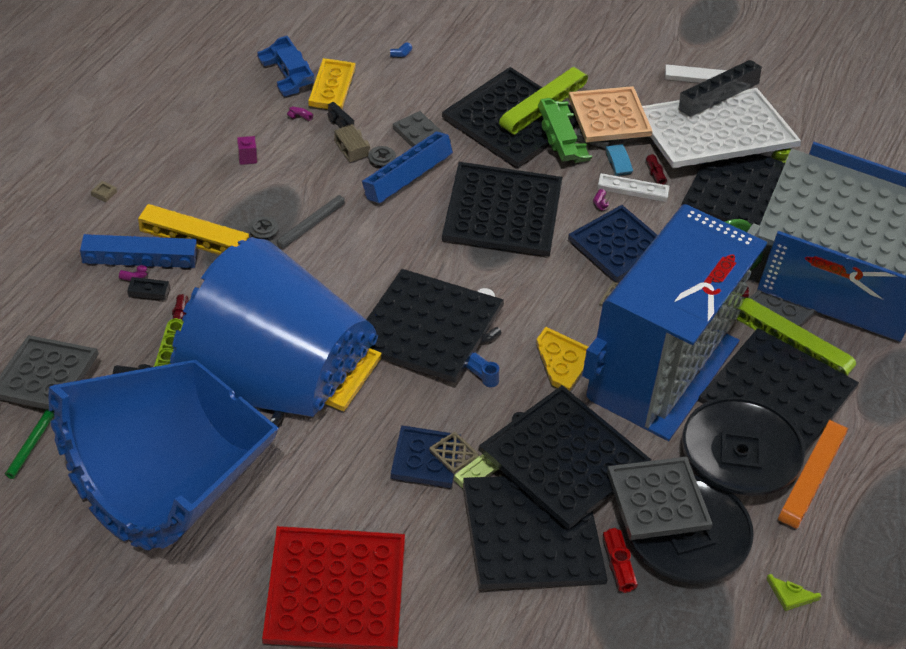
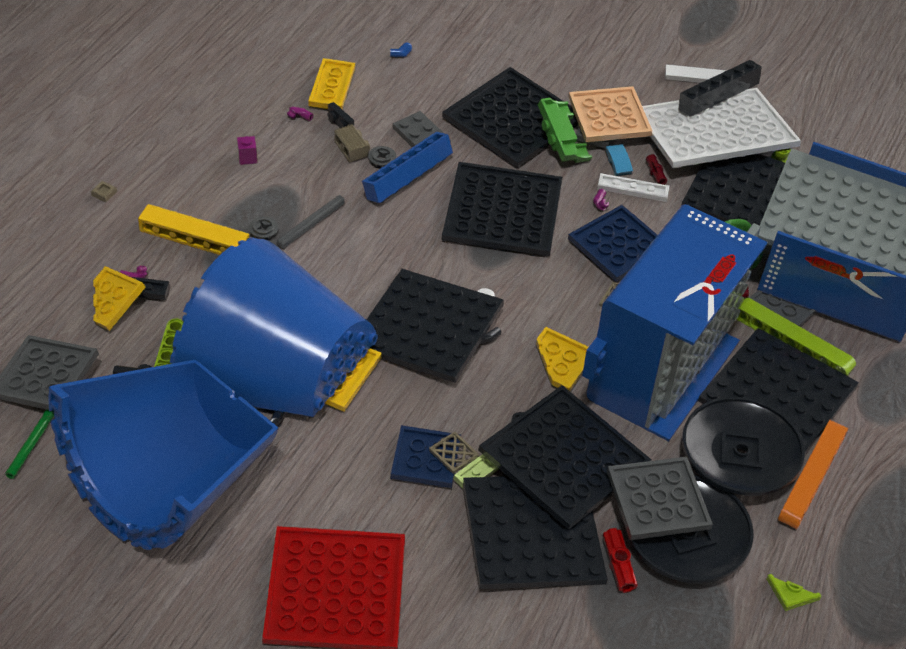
(113, 296): none -> yellow plate
(138, 251): blue brick -> none
(178, 312): dark red pin -> none
(290, 63): blue bracket -> none
(485, 370): blue piece -> none
(557, 90): lime beam -> none

